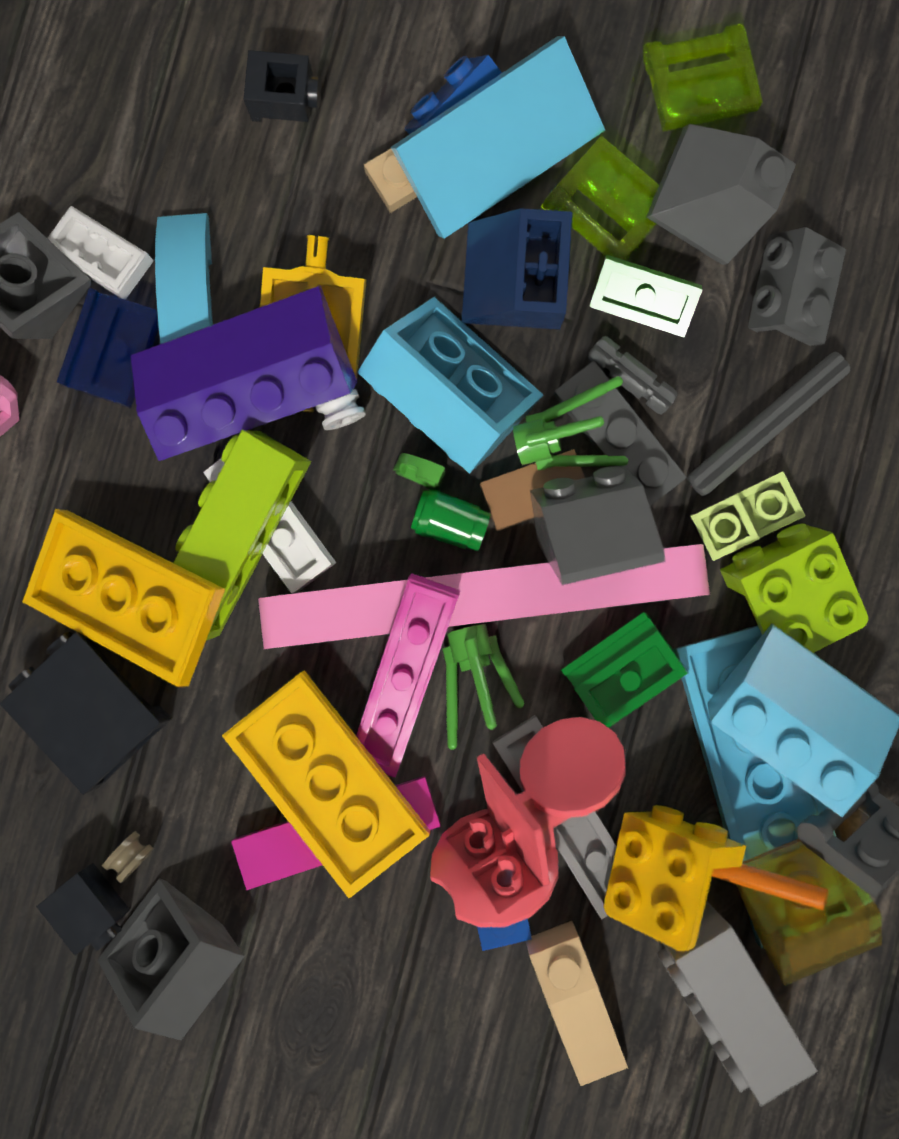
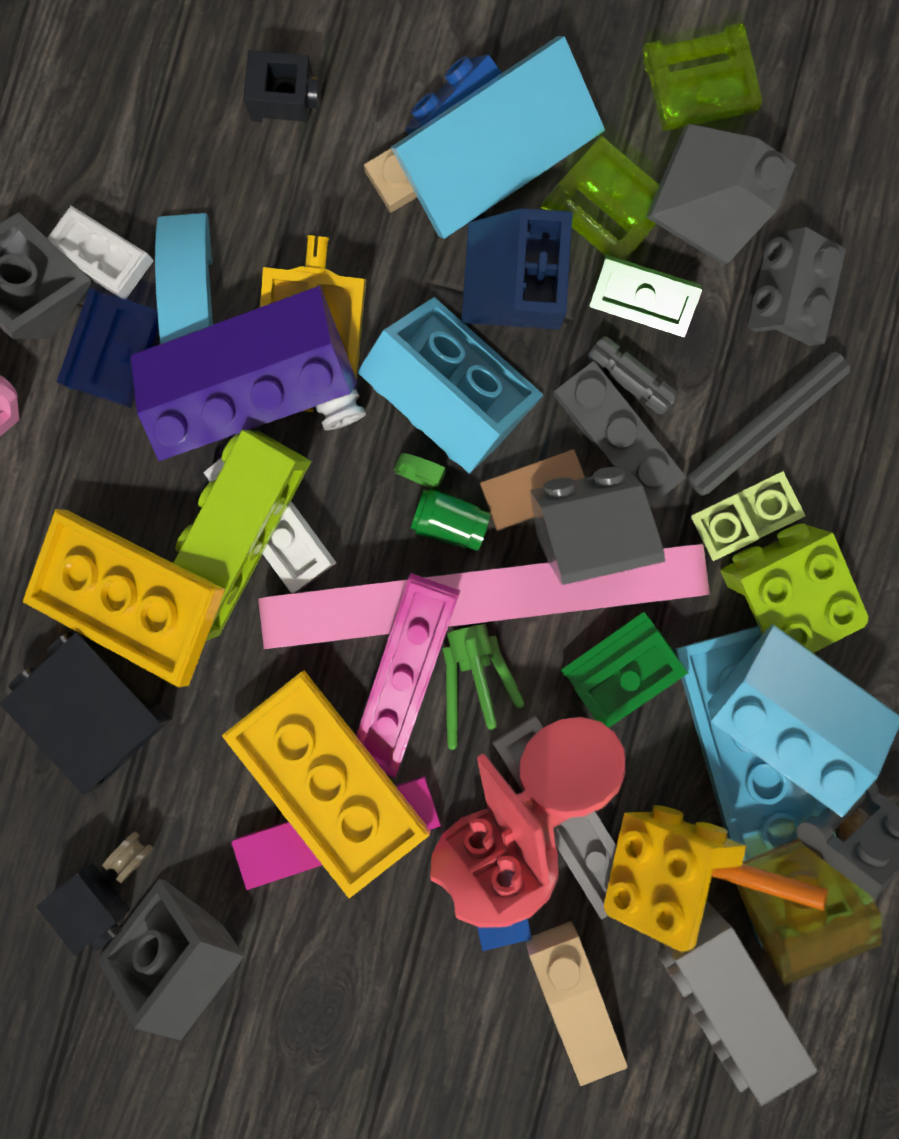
(539, 440): bright green plant -> none

